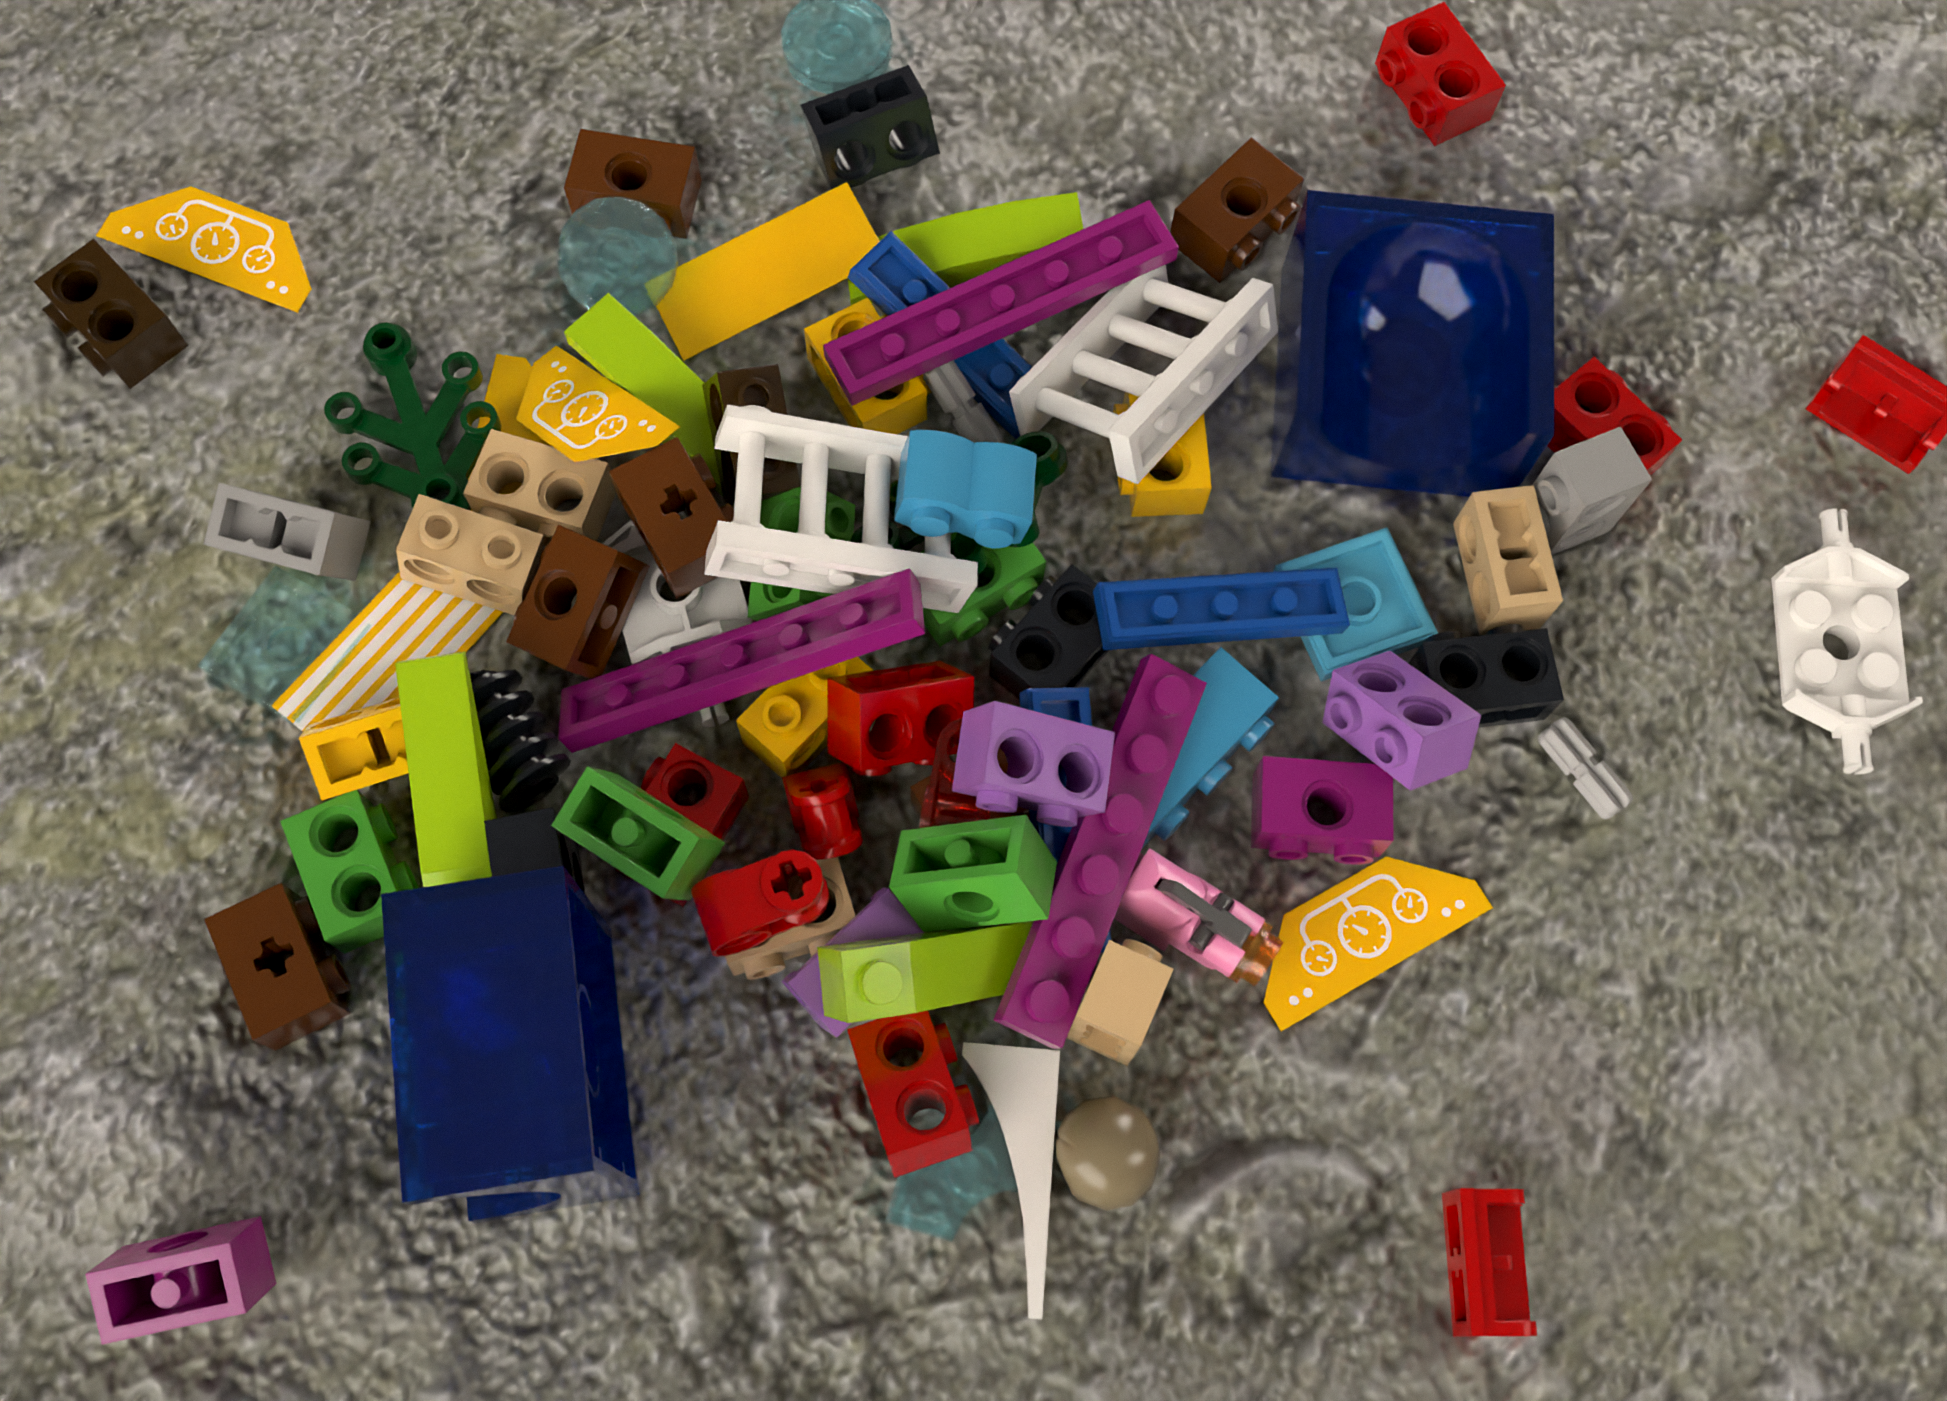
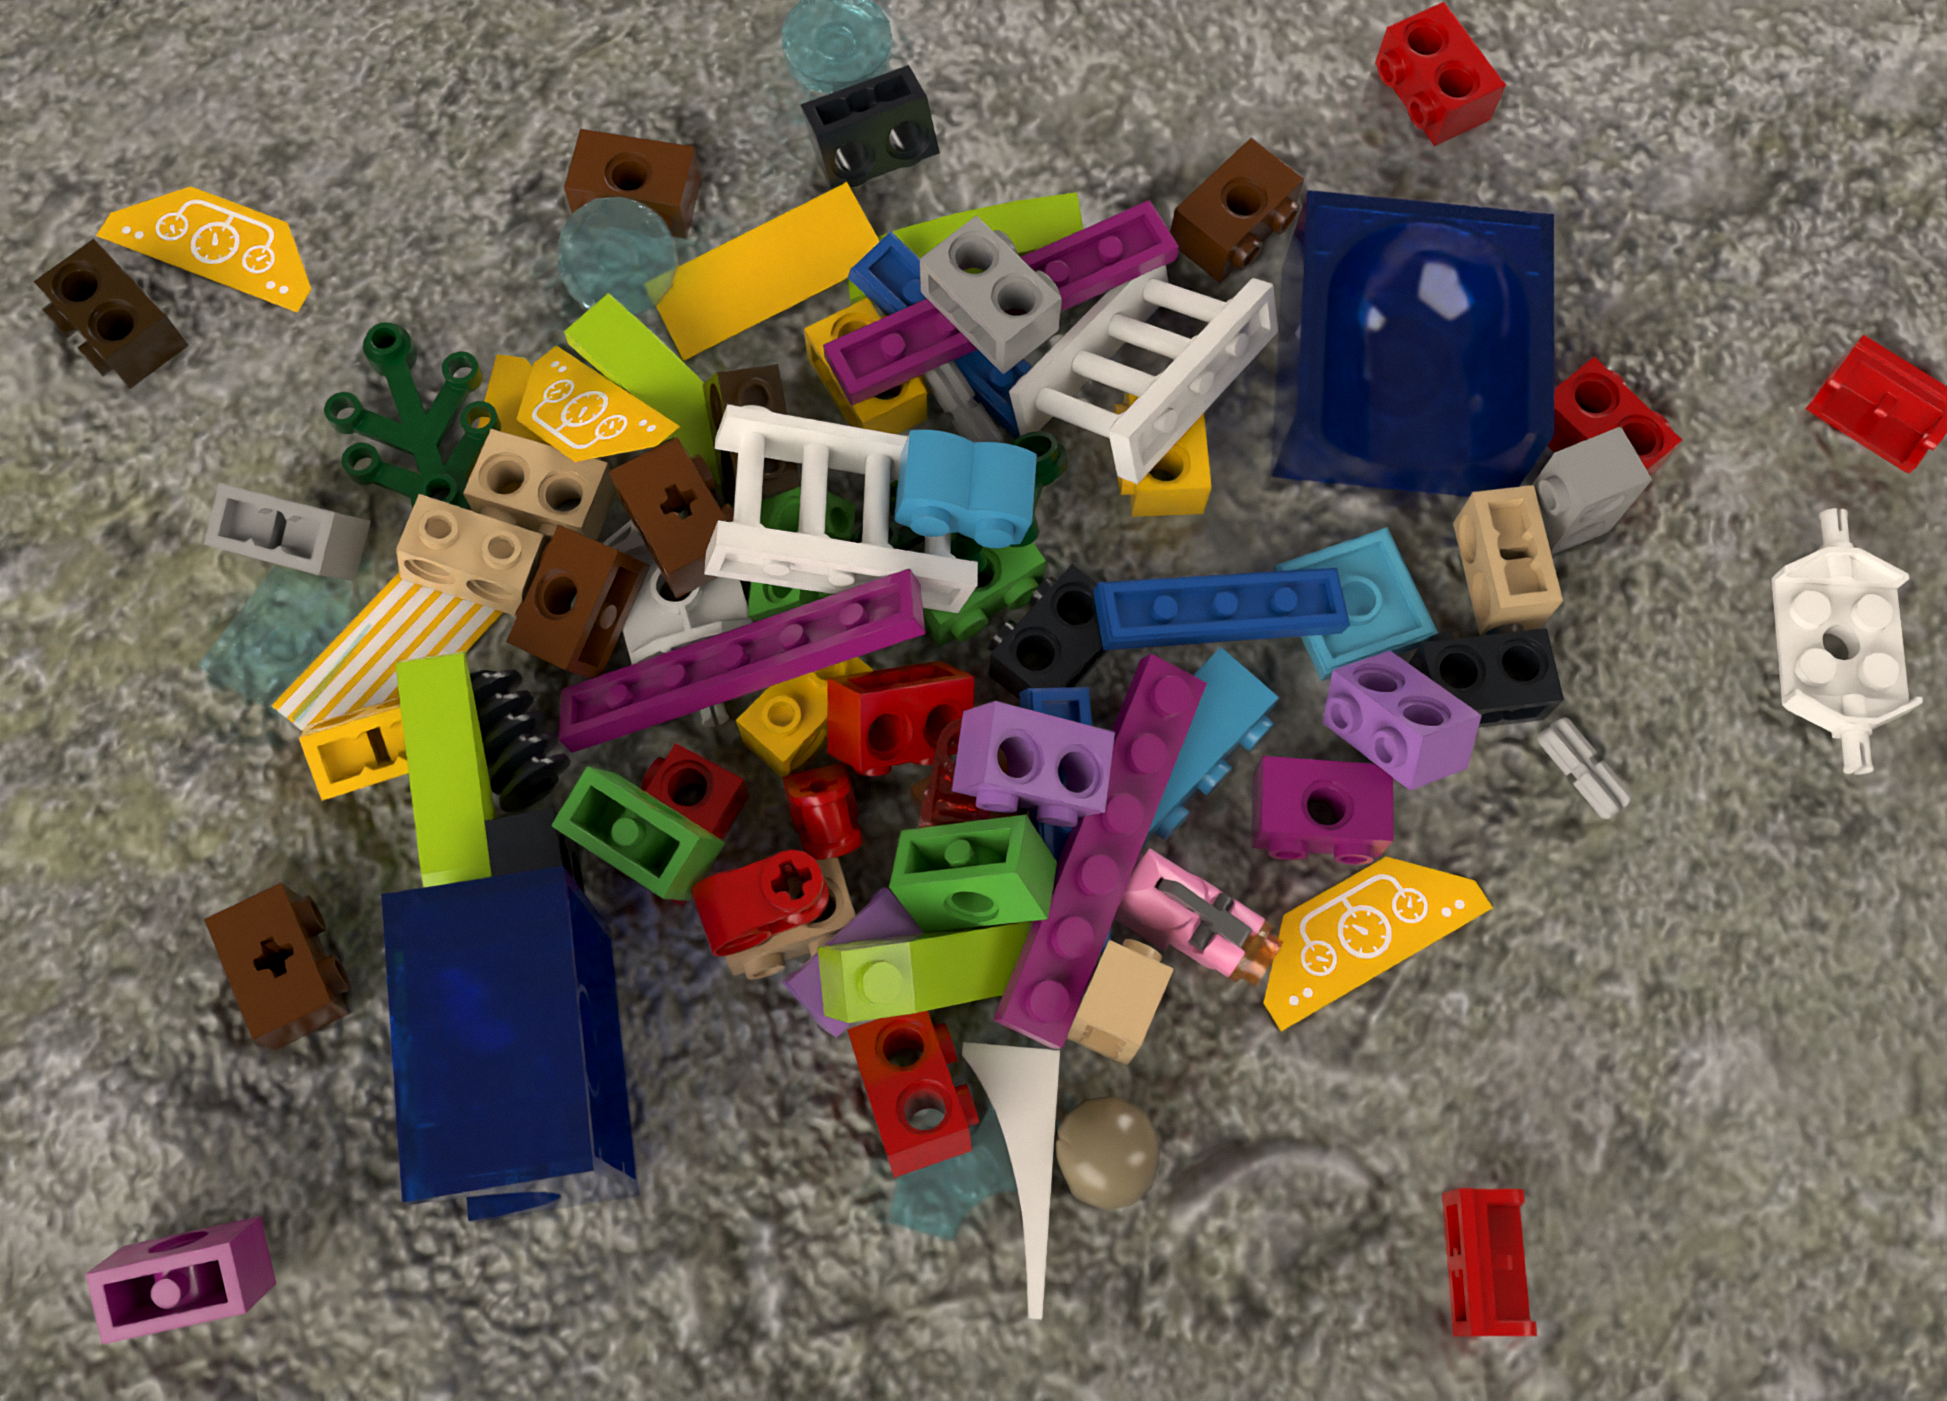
(338, 878): bright green brick -> none
(978, 301): none -> light grey brick

